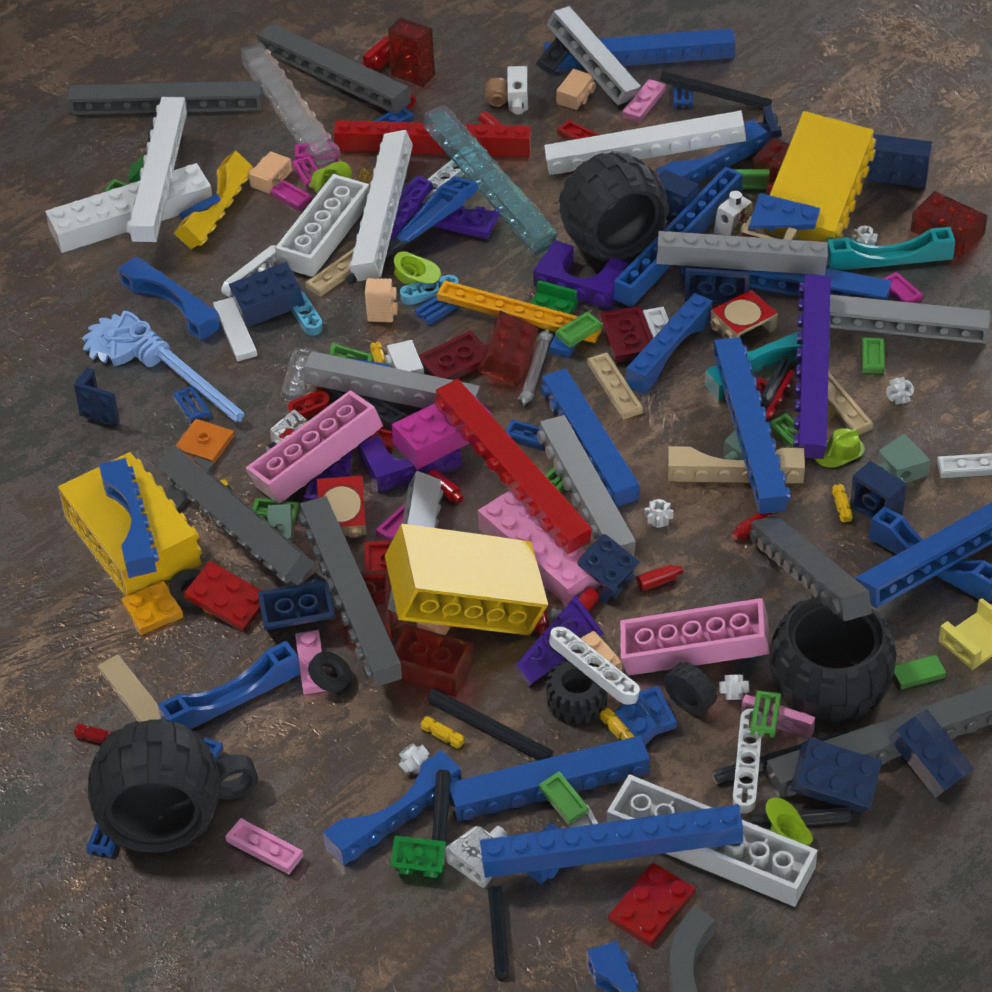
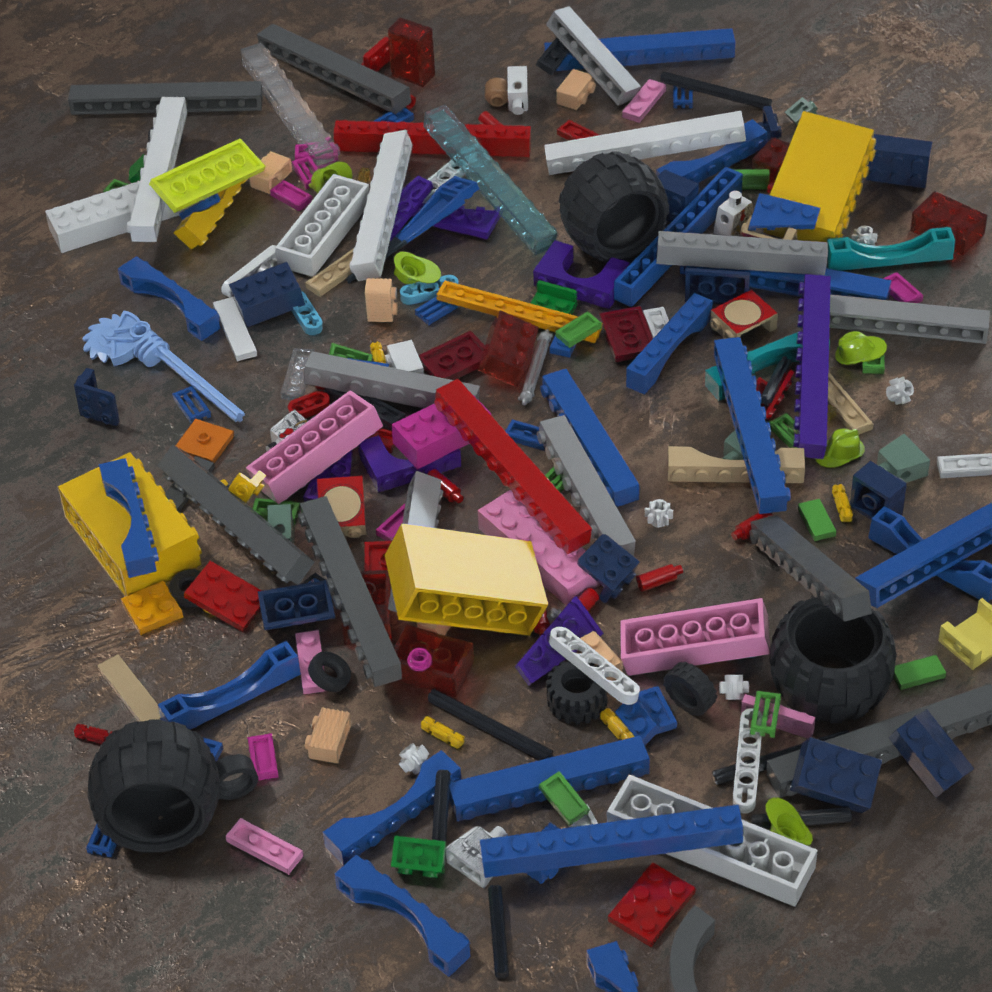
(207, 175): none -> neon yellow plate
(245, 488): none -> yellow bracket
(263, 756): none -> dark pink tile
(328, 735): none -> light nougat brick
(365, 884): none -> blue arch
(419, 659): none -> dark pink plate
(615, 386): tan tile -> none
(795, 111): none -> sand green bracket
(816, 519): none -> bright green tile
(857, 348): none -> lime piece

